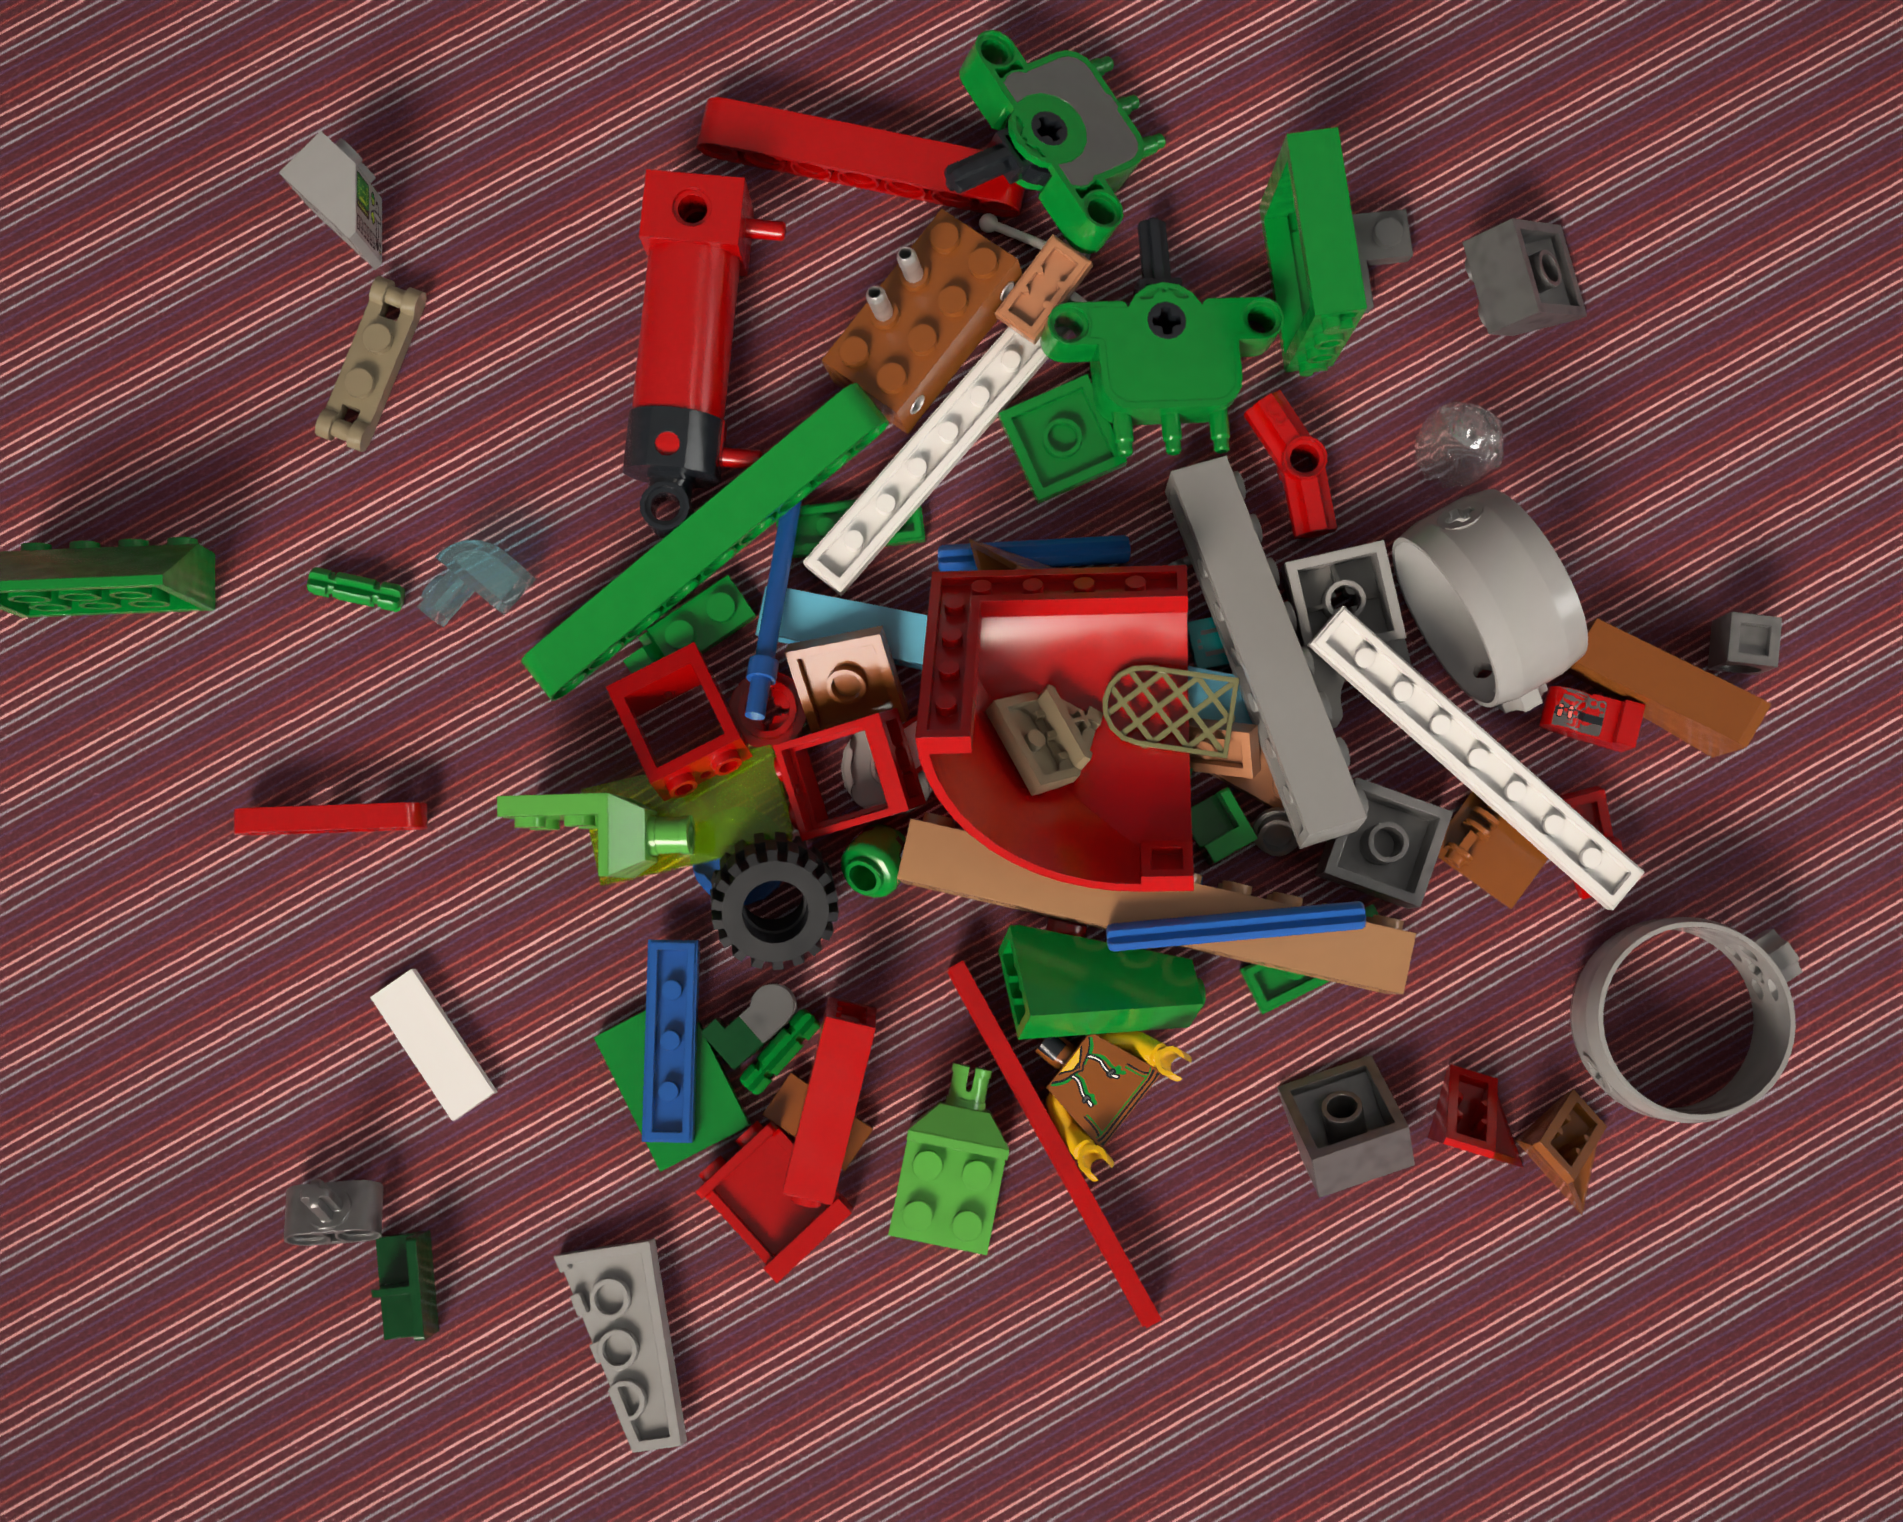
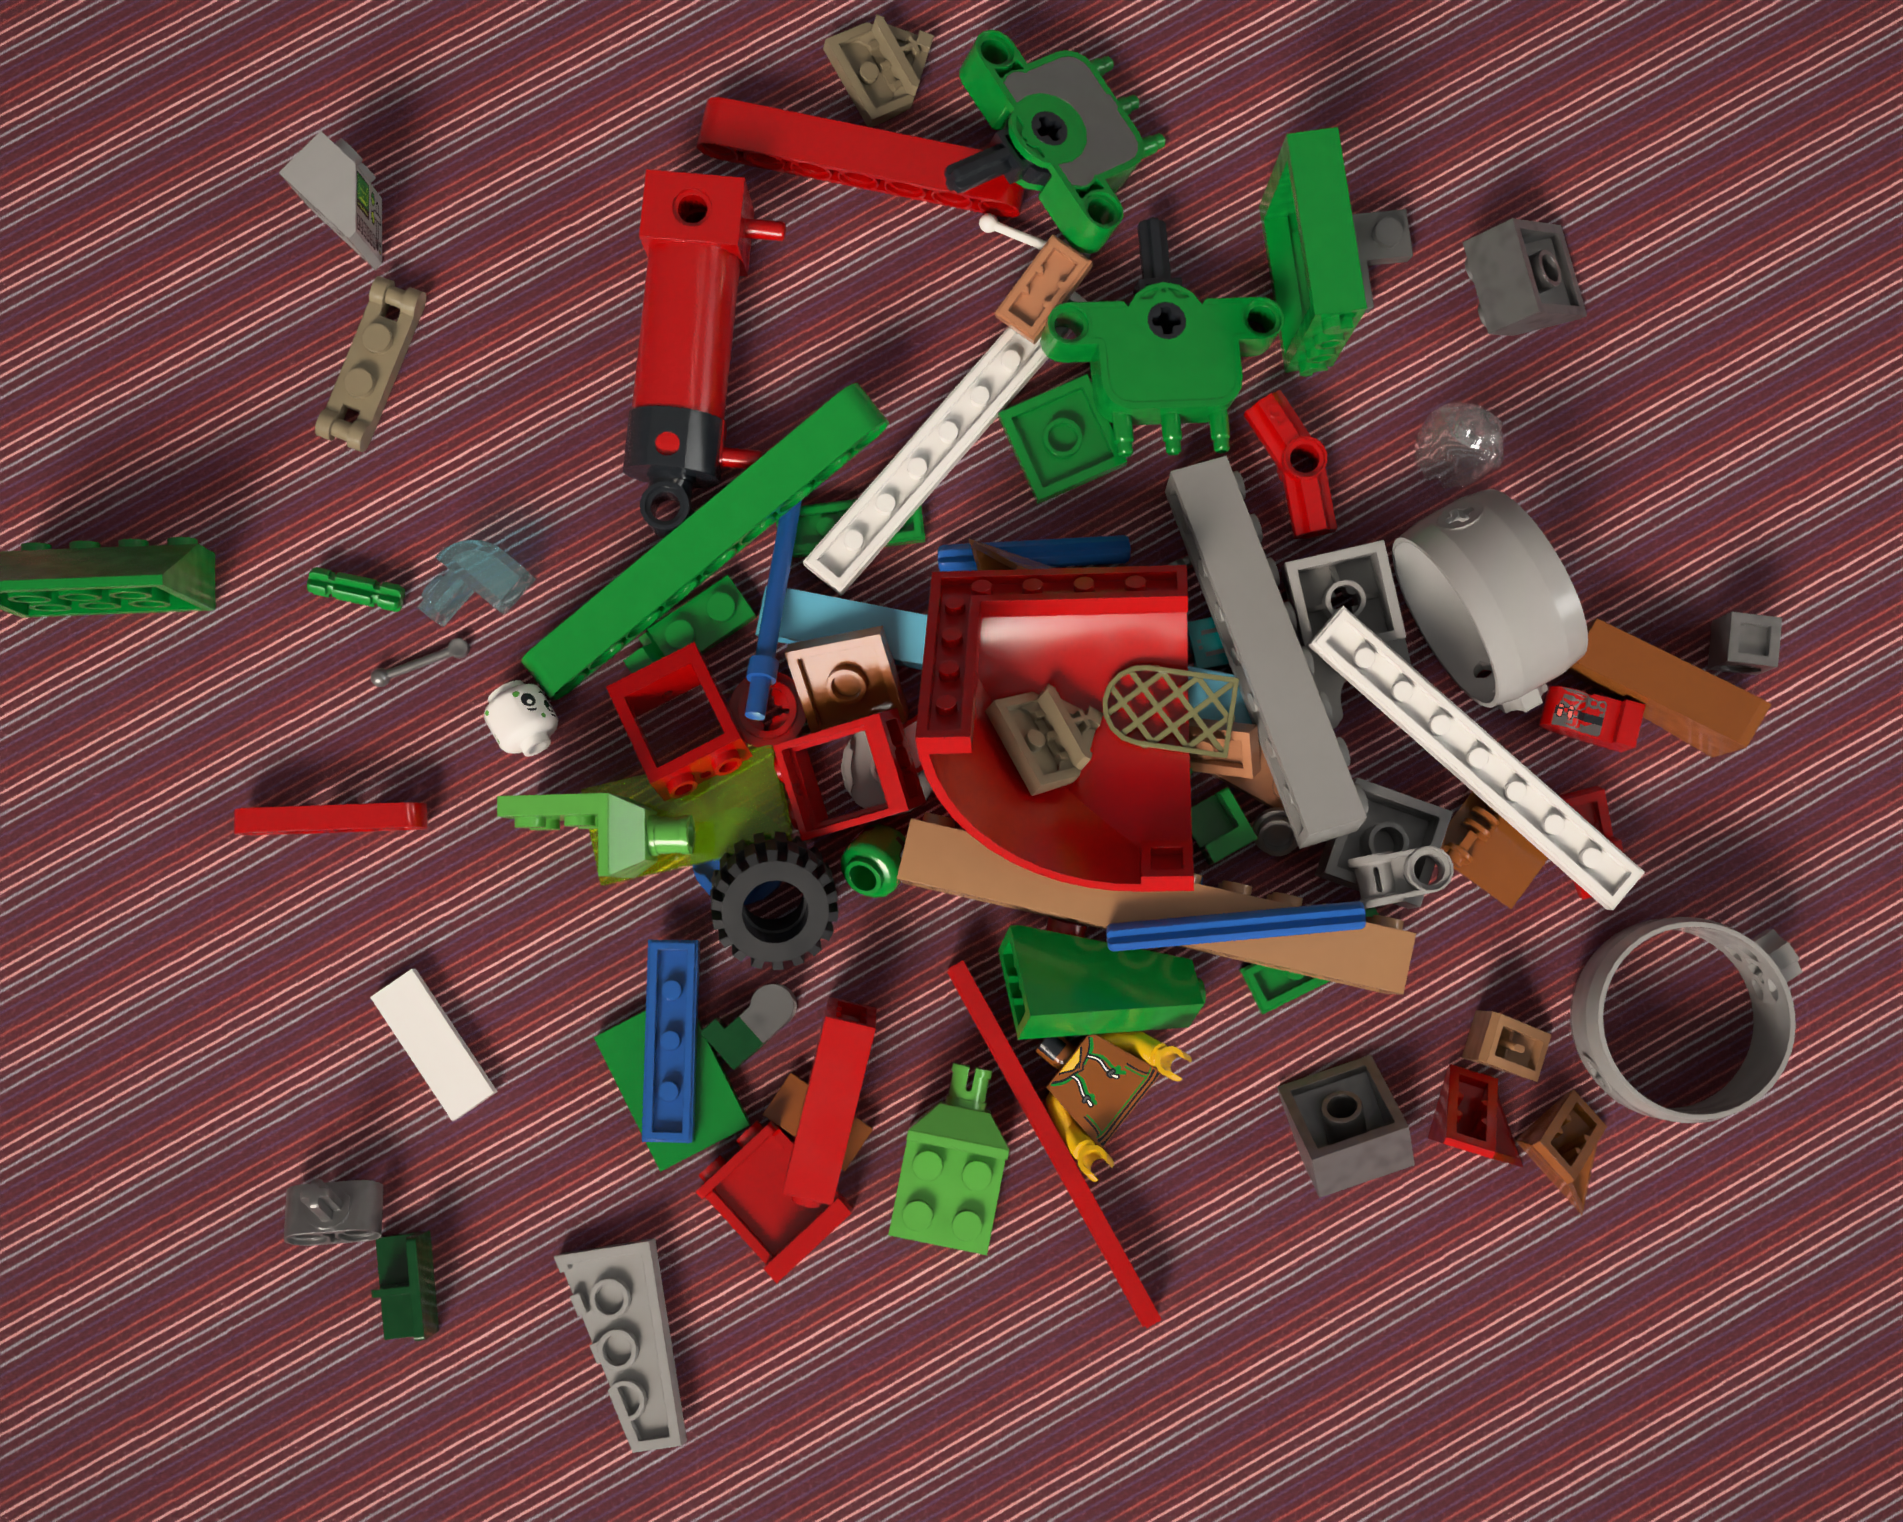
(457, 647): none -> flat silver hinge
(520, 718): none -> white head
(780, 1051): green axle -> none
(879, 67): none -> dark tan slope
(924, 319): dark orange piece -> none
(1396, 875): none -> light grey piece
(1506, 1045): none -> medium nougat slope

